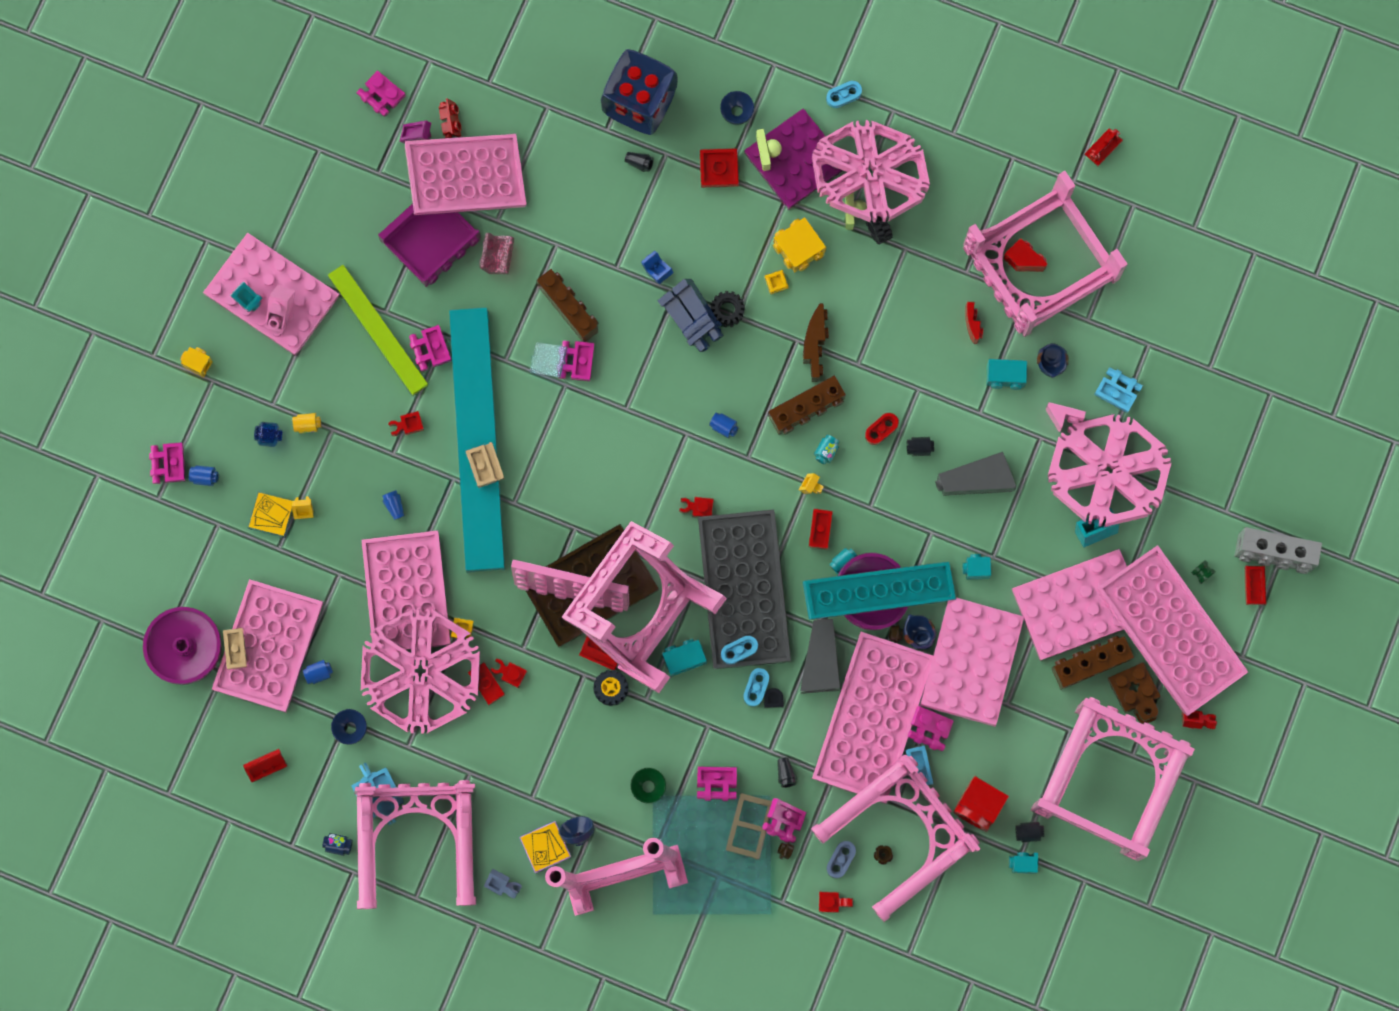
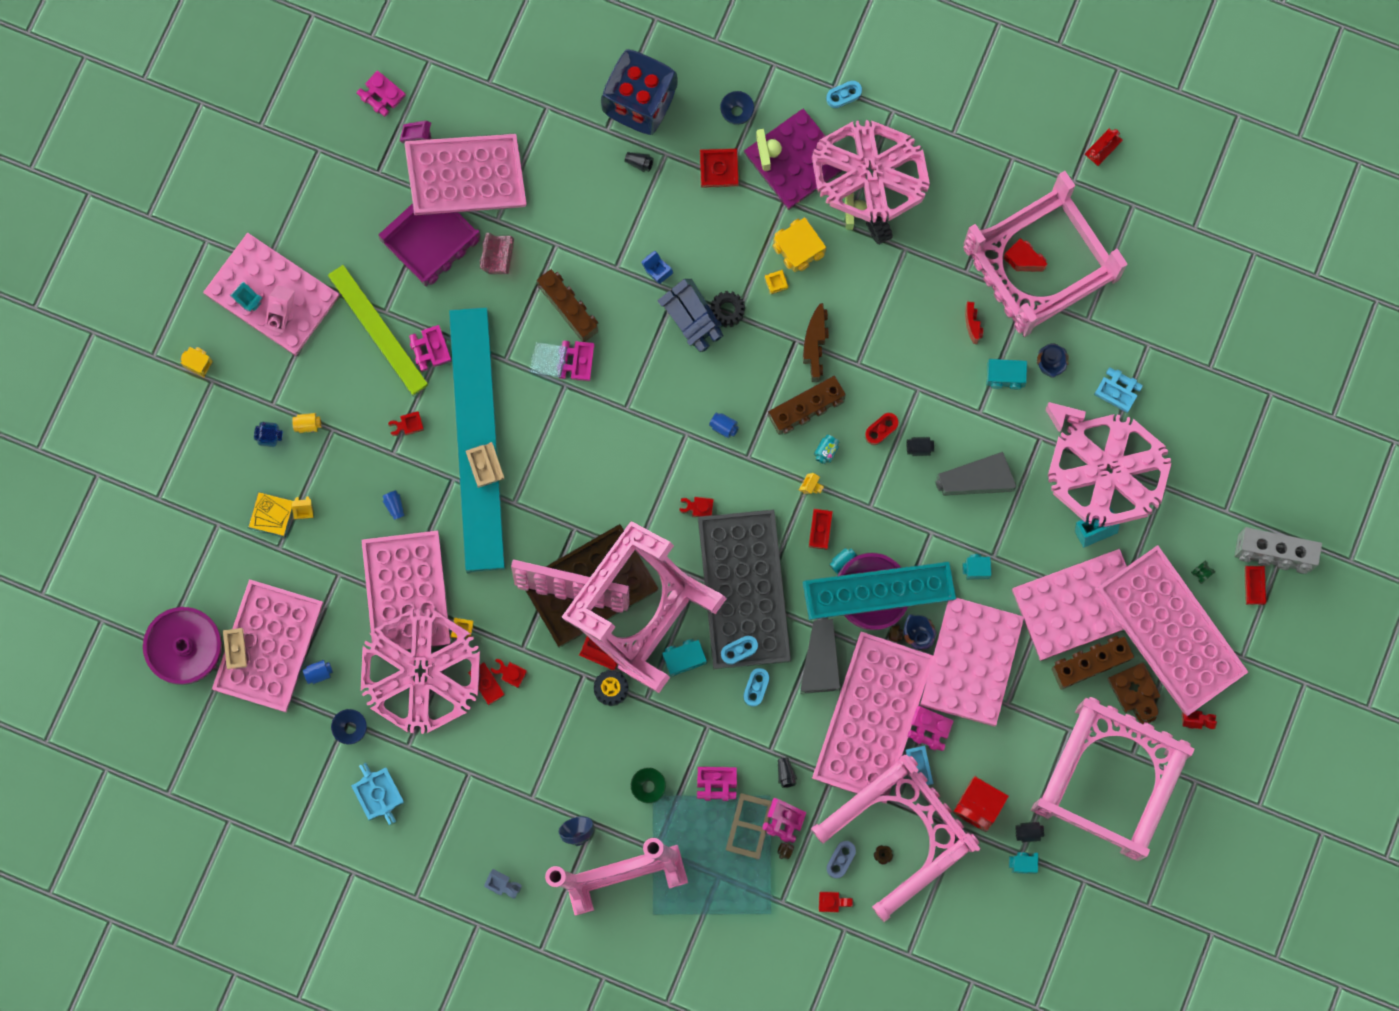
(173, 463): dark pink plate -> none
(203, 475): blue brick -> none
(265, 765): red plate -> none
(337, 844): dark blue brick -> none
(449, 111): red hinge -> none
(462, 832): bright pink arch -> none
(545, 847): yellow tile -> none
(773, 698): black tile -> none

